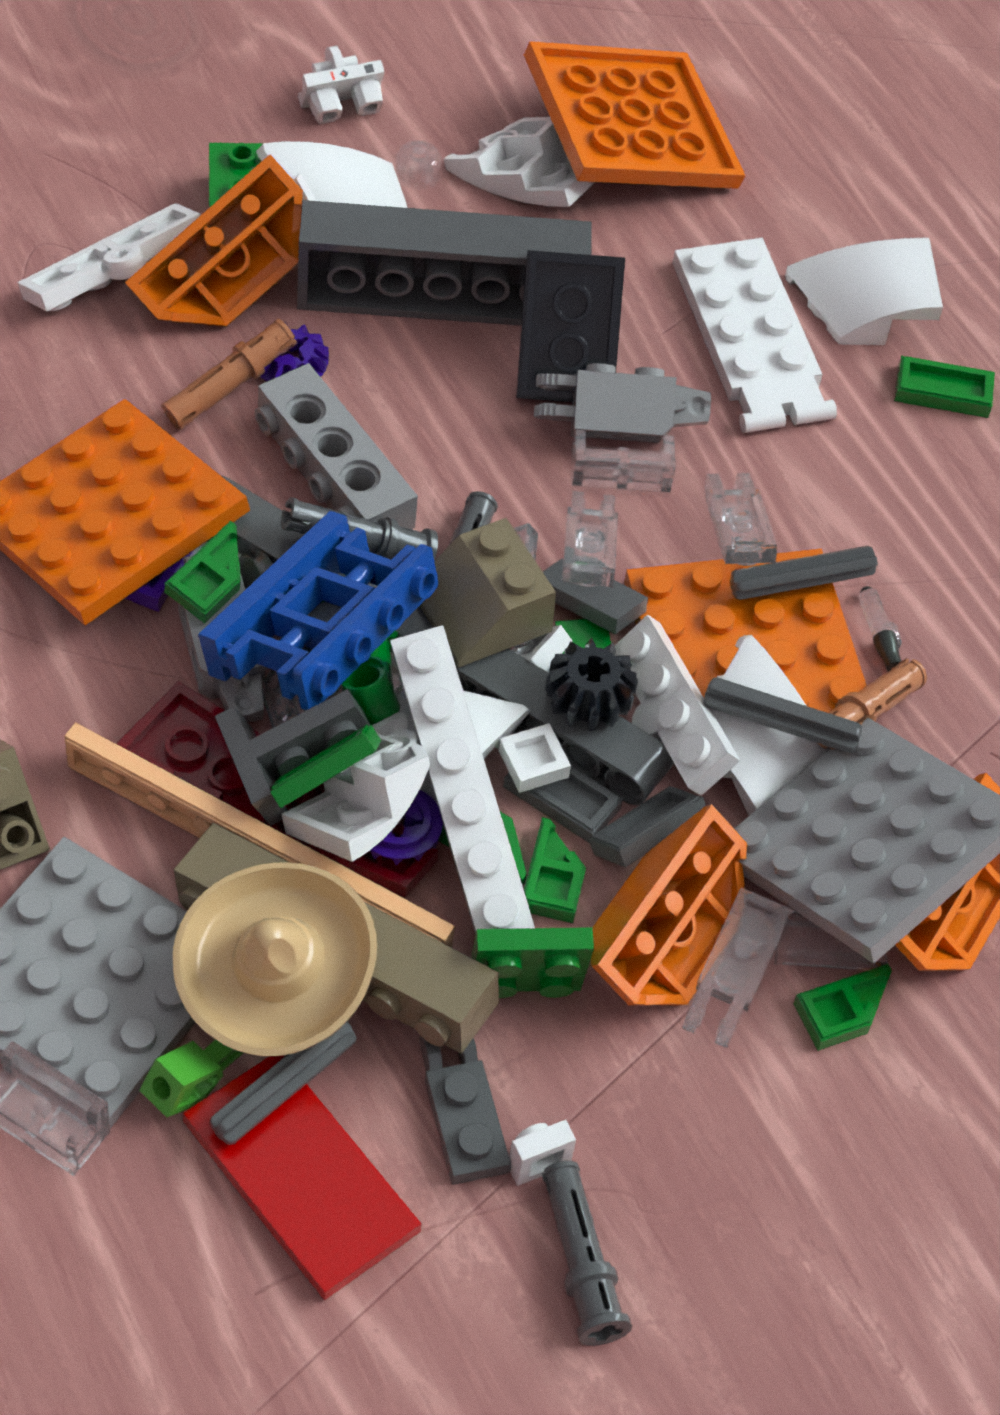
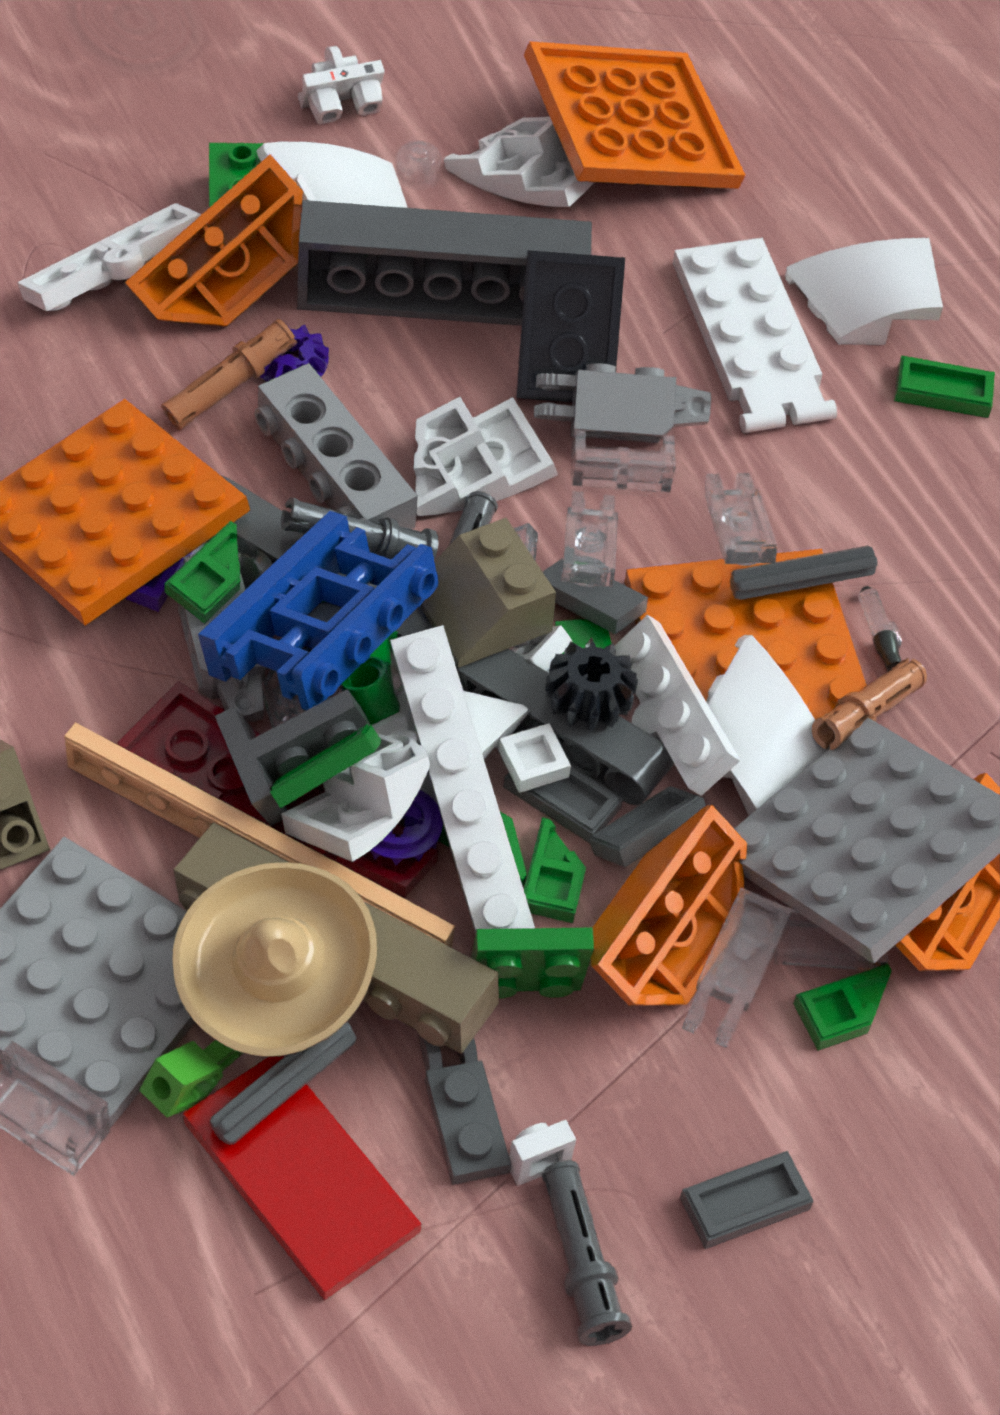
(471, 454): none -> white slope
(746, 1199): none -> dark grey tile
(783, 715): dark grey axle -> none

